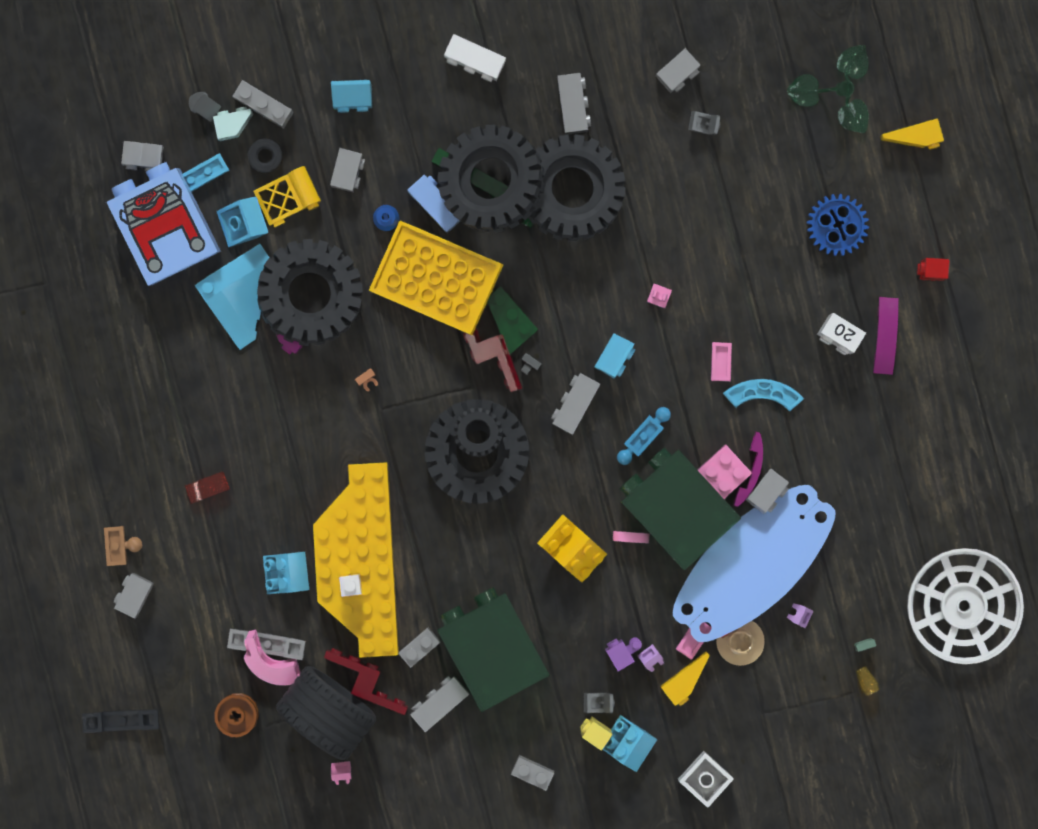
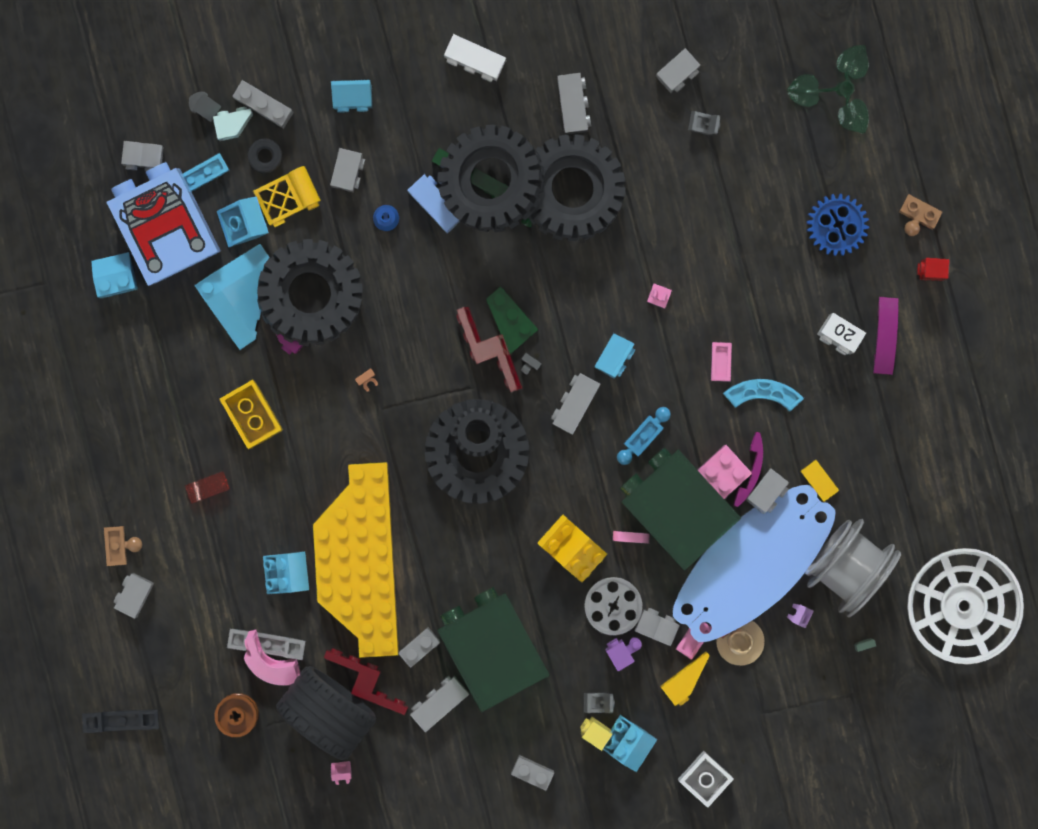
(113, 275): none -> medium azure slope
(251, 414): none -> yellow brick
(350, 585): white brick -> none
(436, 277): yellow plate -> none
(609, 597): none -> light grey wedge
(650, 657): lavender tile -> none
(657, 627): none -> light grey brick
(819, 480): none -> yellow tile
(852, 566): none -> light grey wheel
(867, 681): clear yellow cone -> none
(920, 135): yellow slope -> none
(920, 213): none -> medium nougat plate

